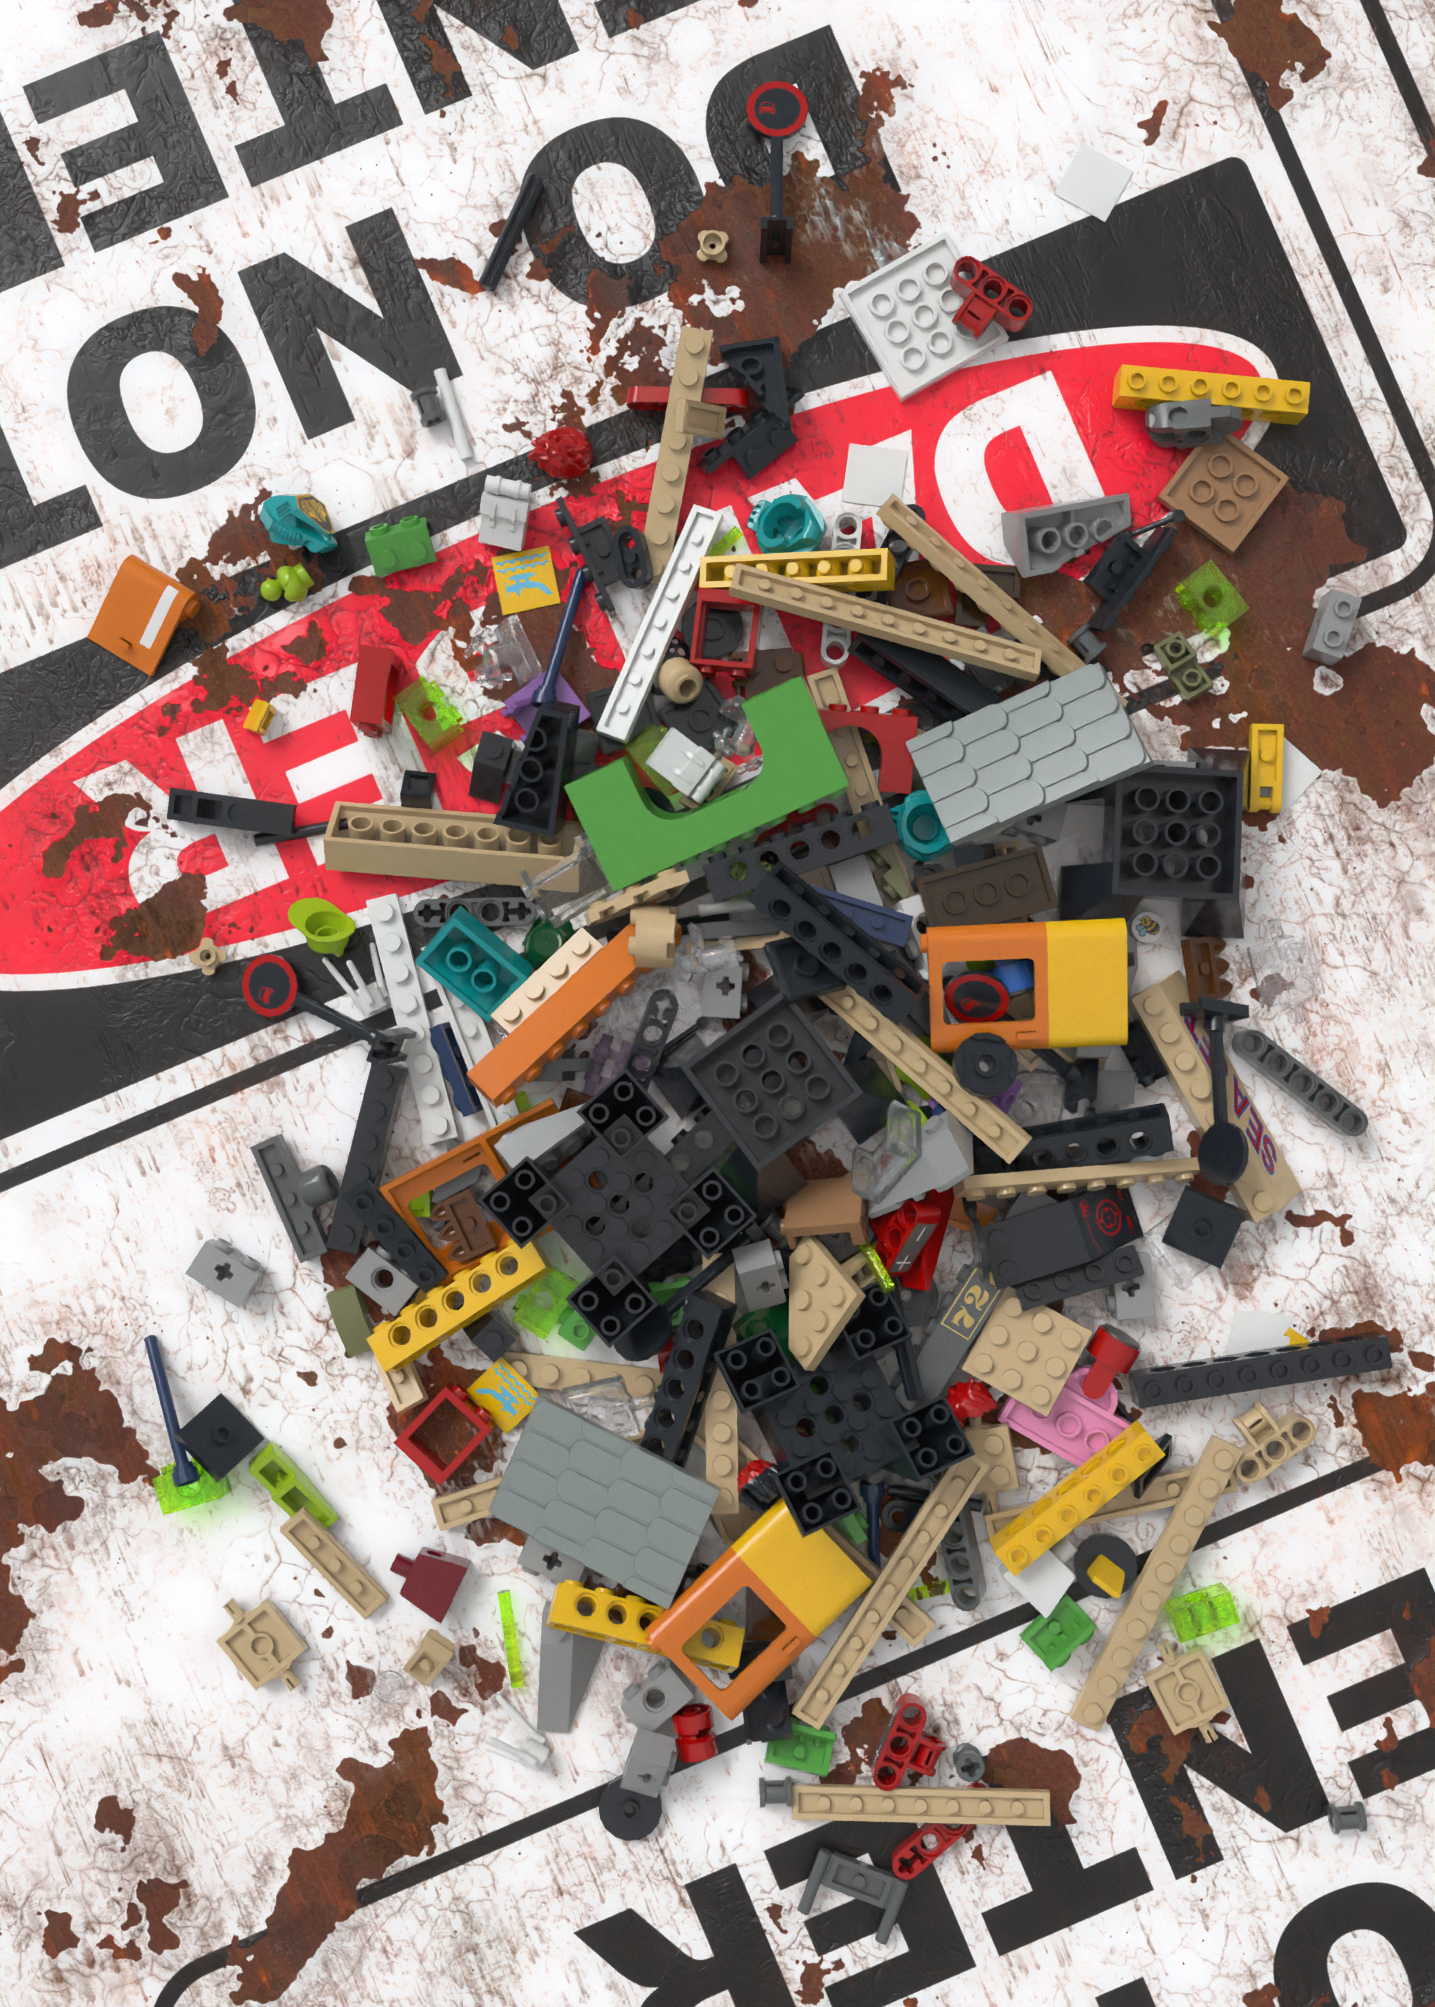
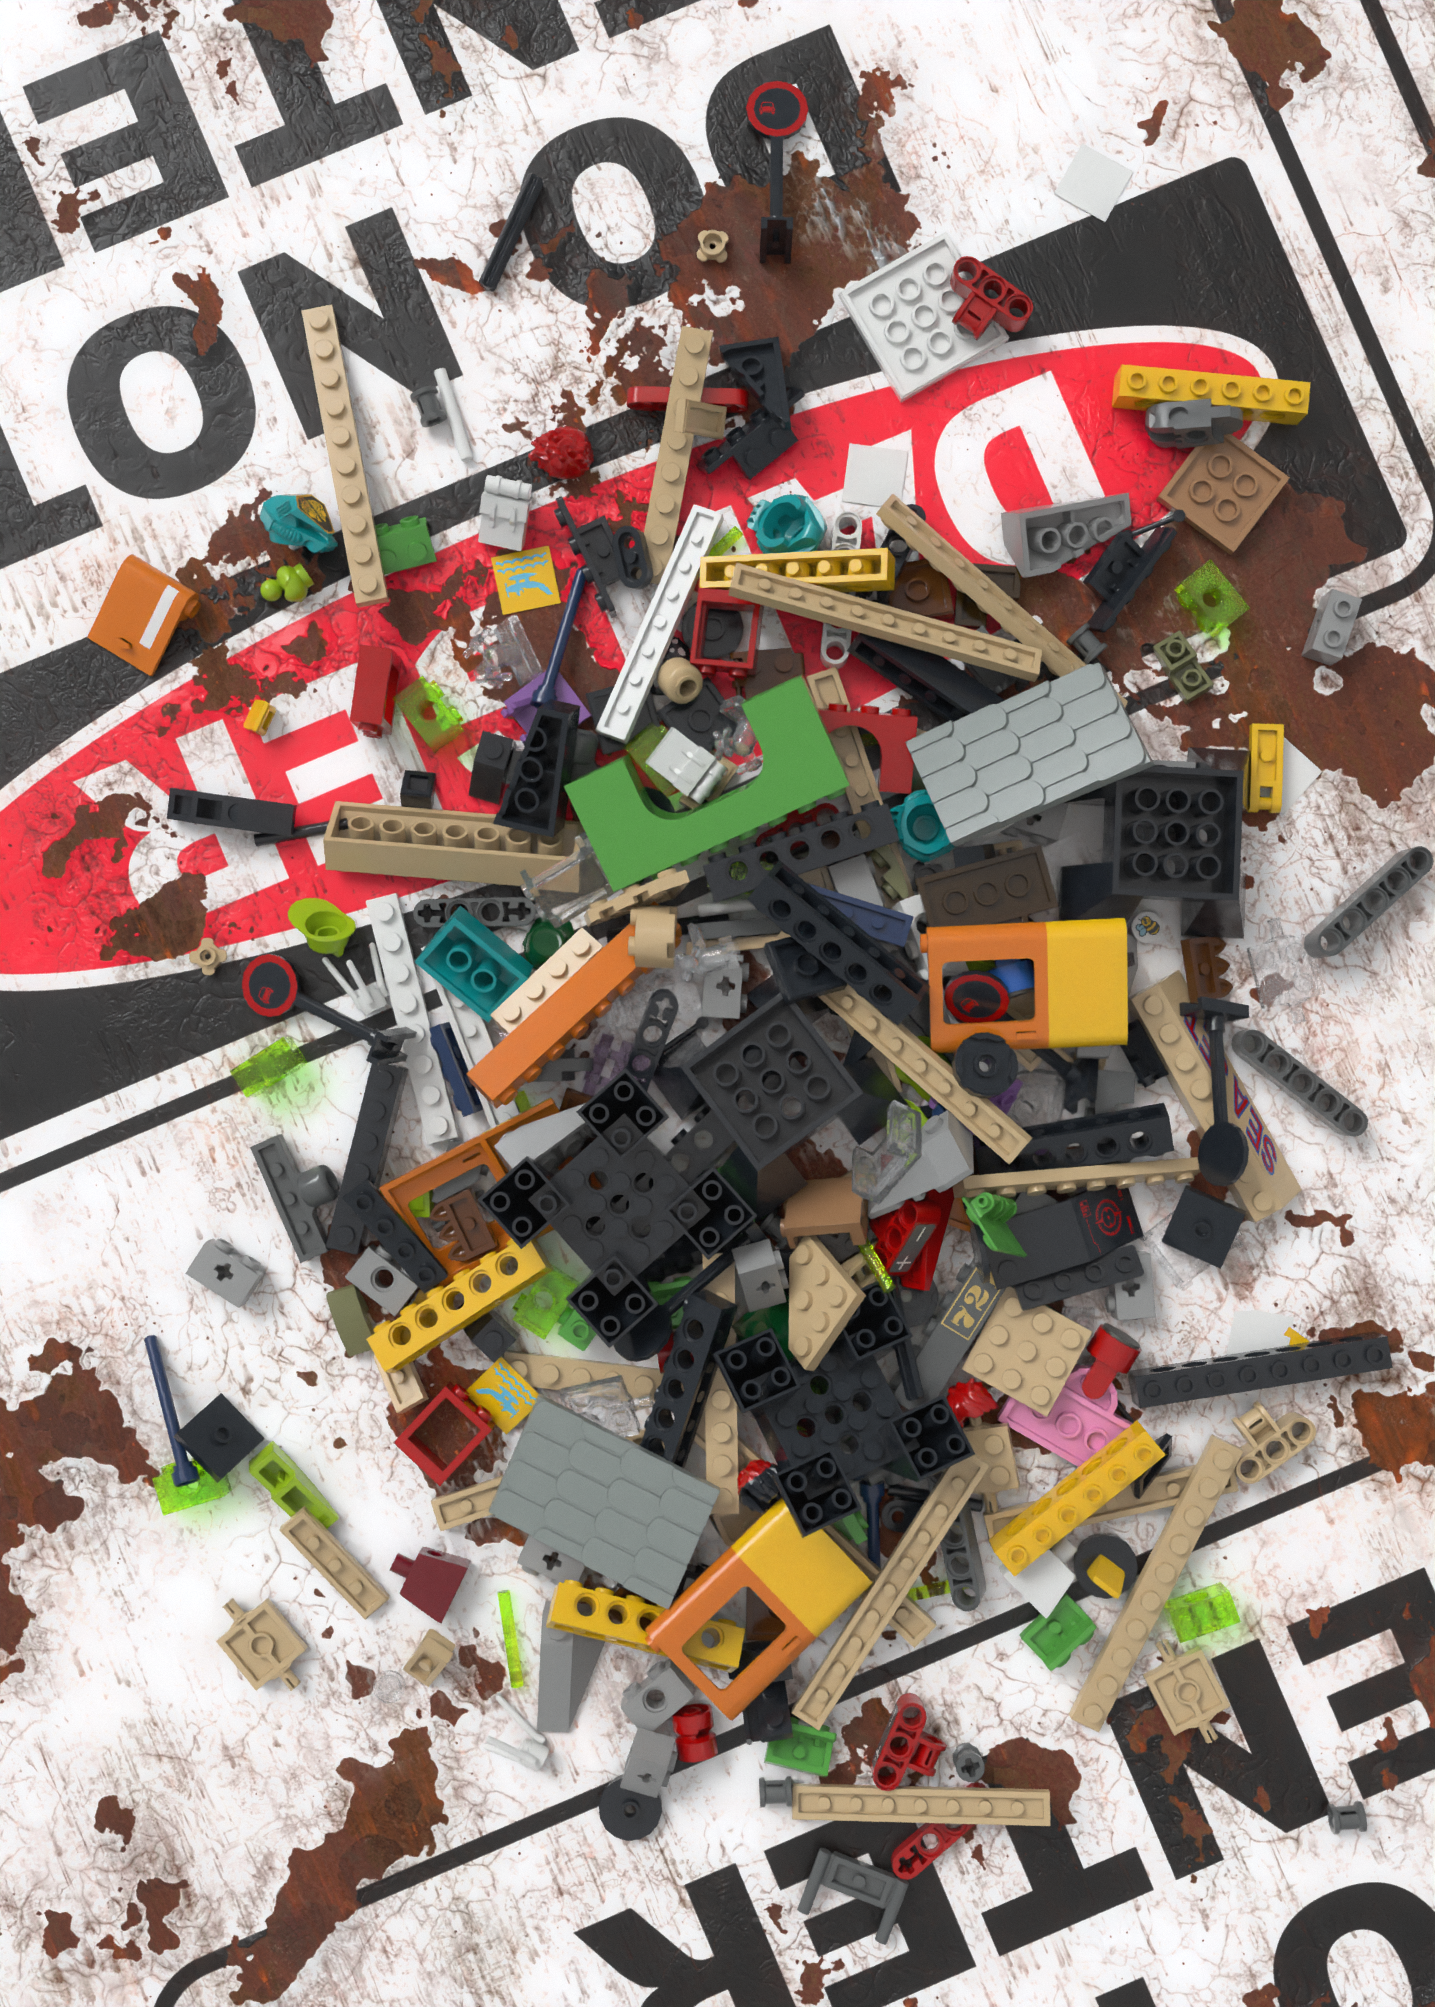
(268, 1067): none -> clear neon green brick
(345, 456): none -> tan plate
(991, 1215): none -> bright green hinge
(1381, 897): none -> dark grey beam

